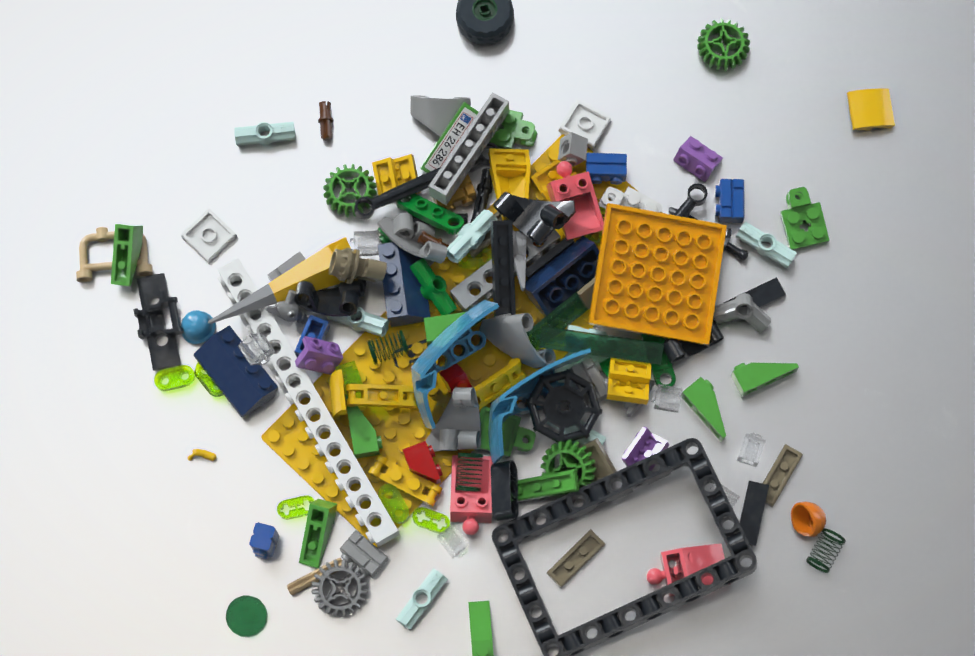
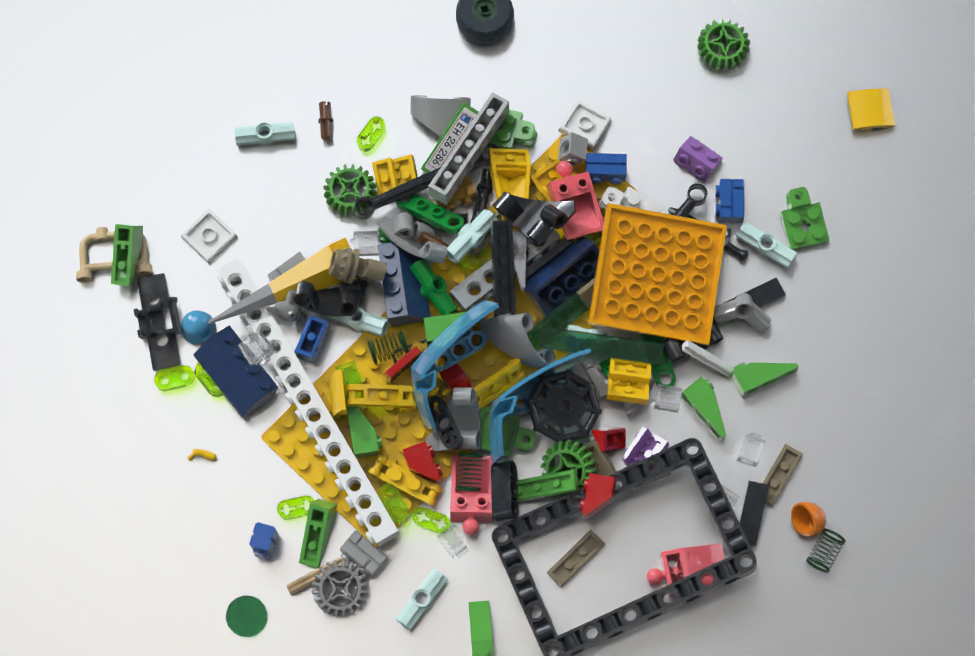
(319, 355): medium lavender bracket -> none
(374, 136): none -> clear neon green beam
(403, 364): none -> red tile
(452, 427): none -> black beam
(599, 494): none -> red slope
(610, 438): none -> red slope
(707, 358): none -> white axle

